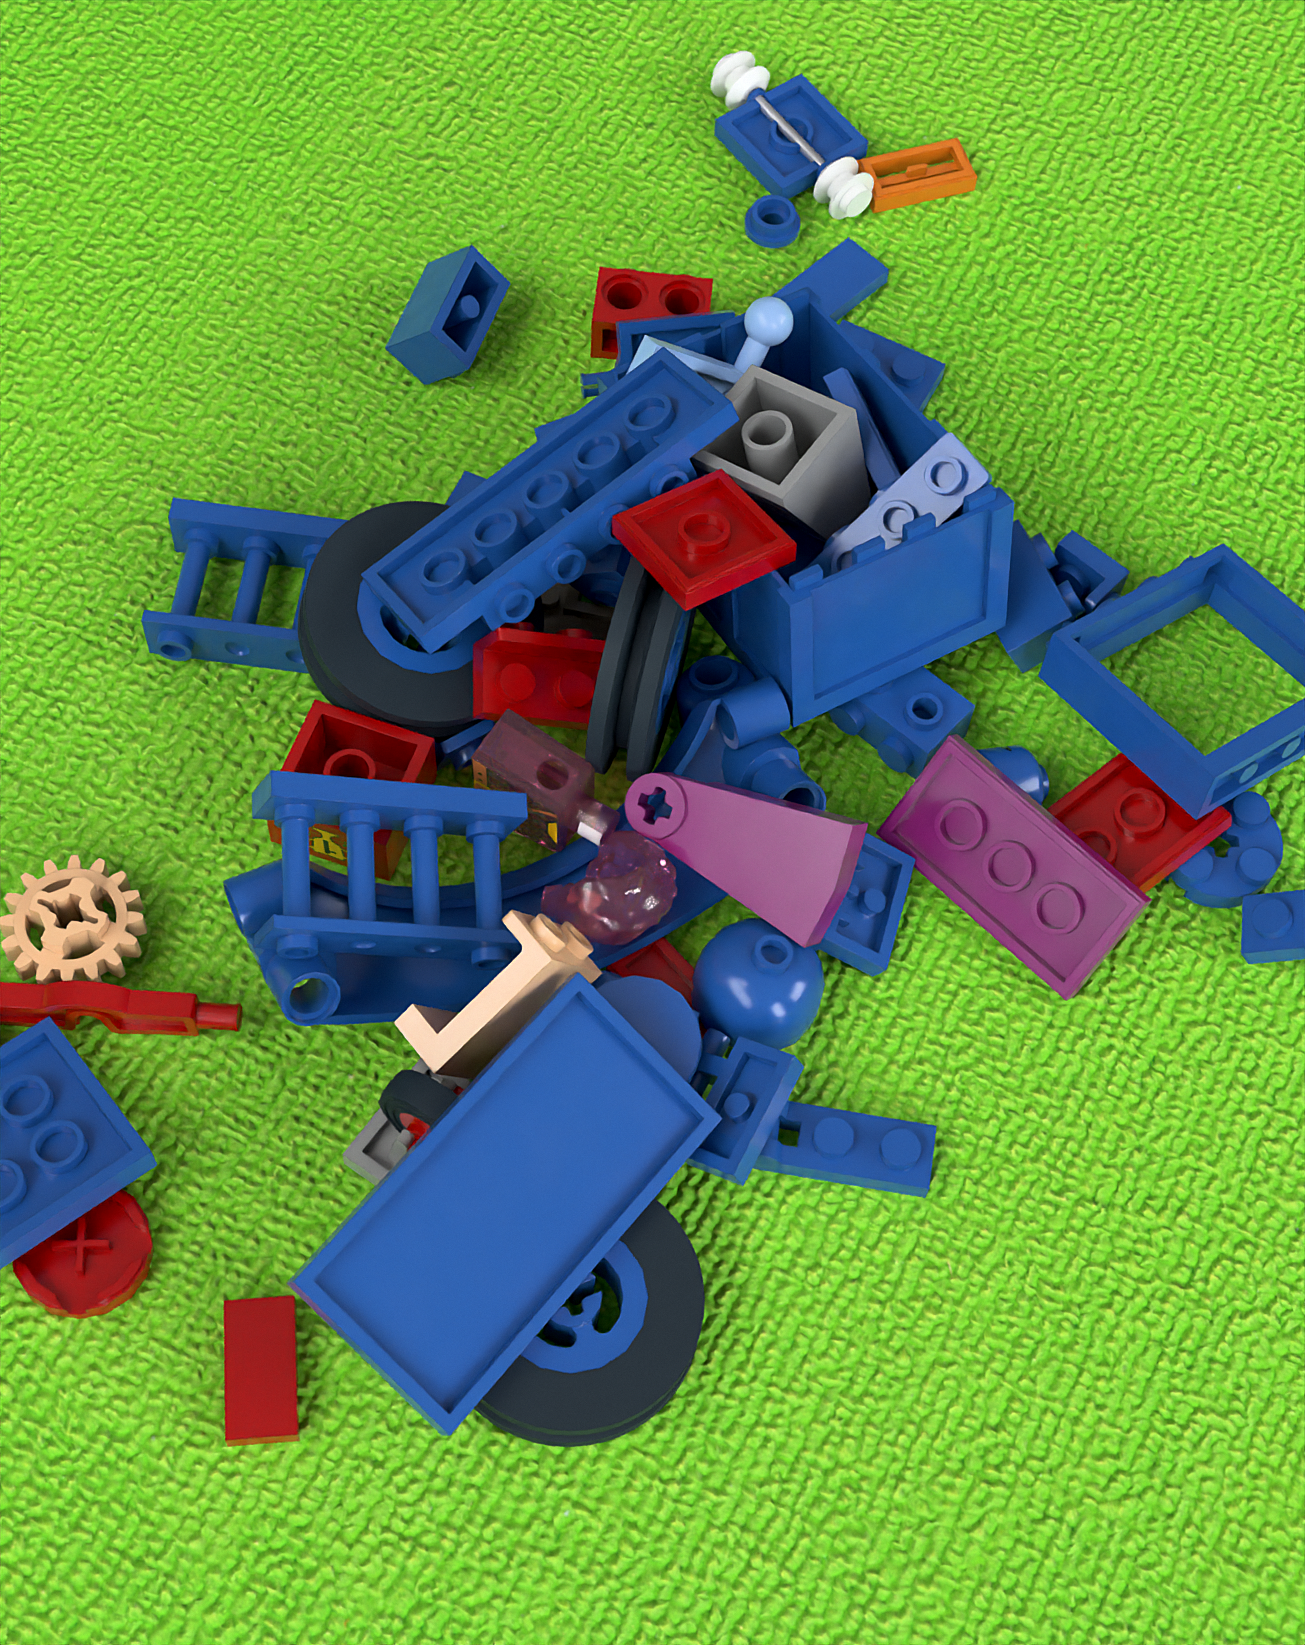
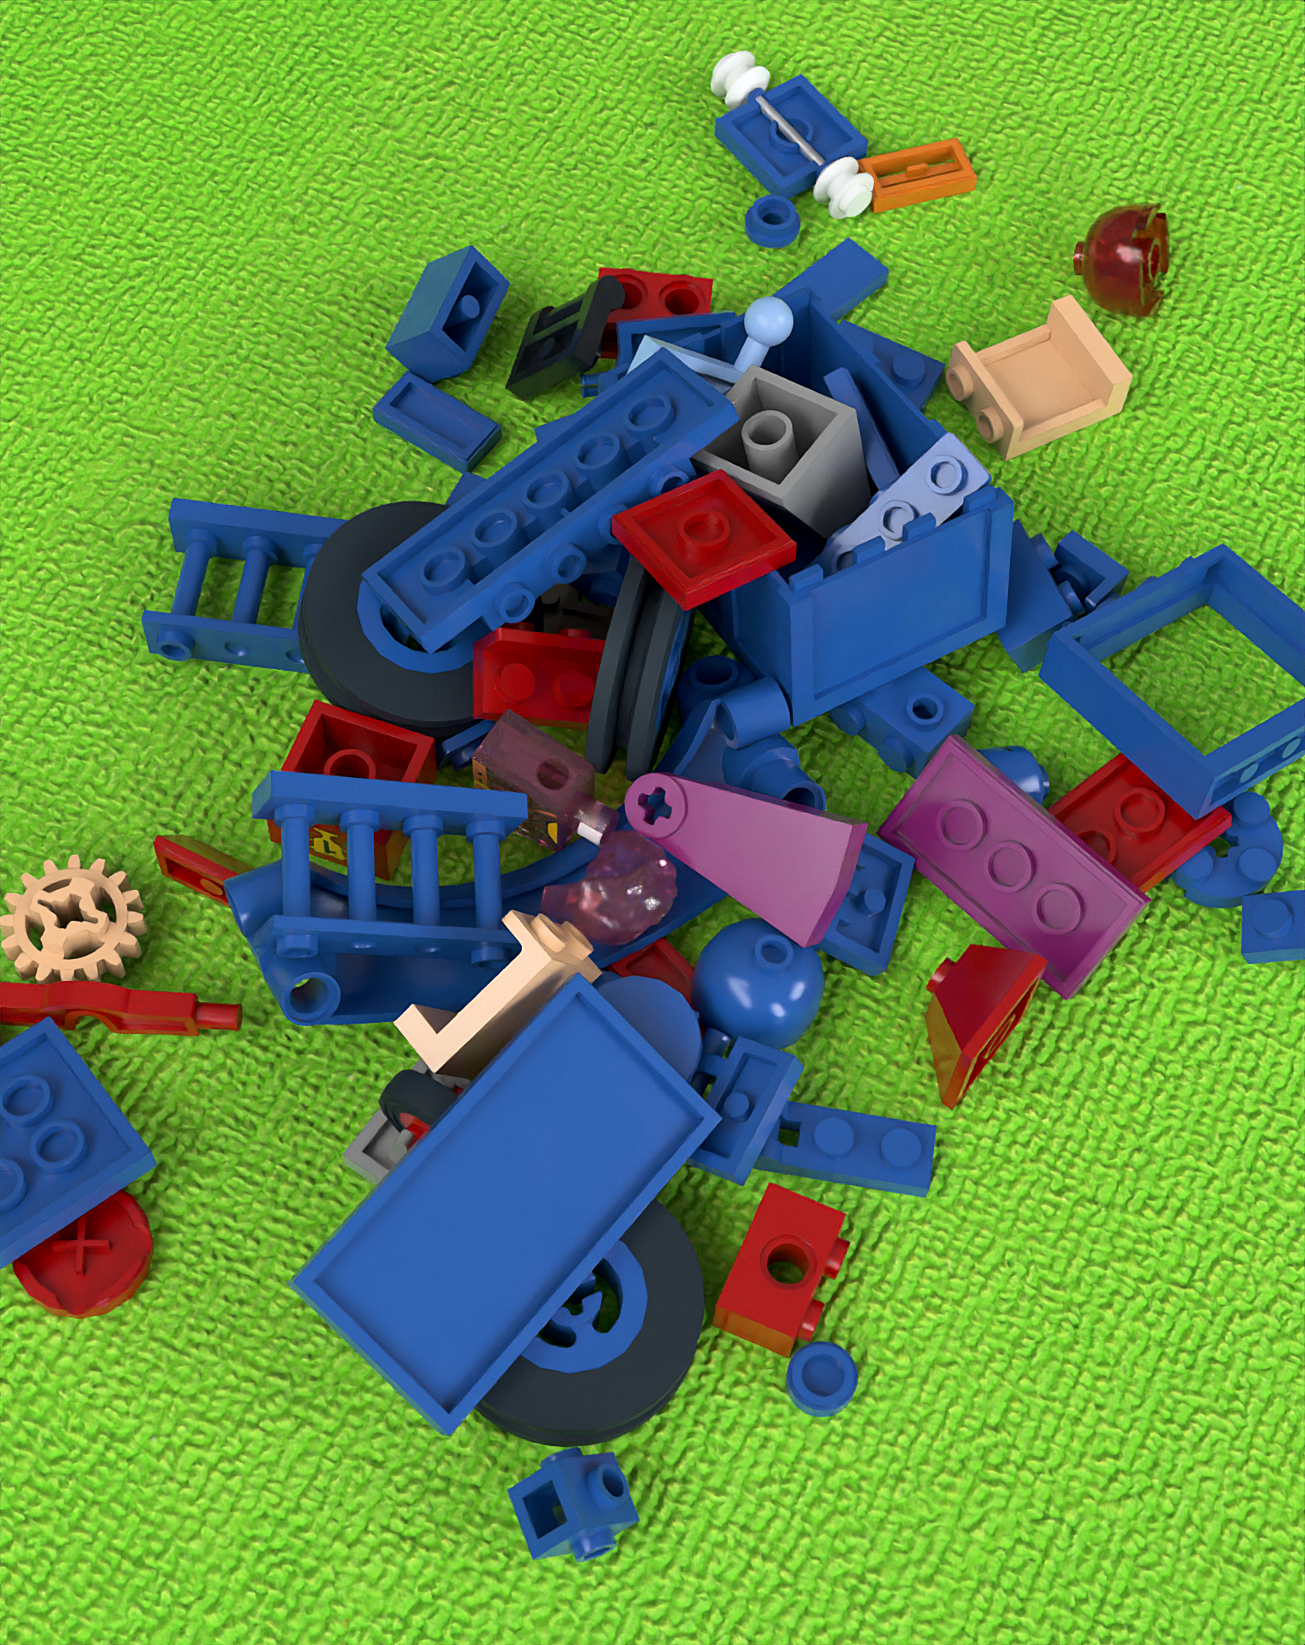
(197, 865): none -> red slope
(261, 1371): red tile -> none
(437, 423): none -> blue tile
(564, 339): none -> black plate
(573, 1505): none -> blue brick
(791, 1231): none -> red brick
(821, 1379): none -> blue tile
(976, 1011): none -> red slope
(1040, 381): none -> light nougat panel
(1124, 258): none -> clear red cylinder

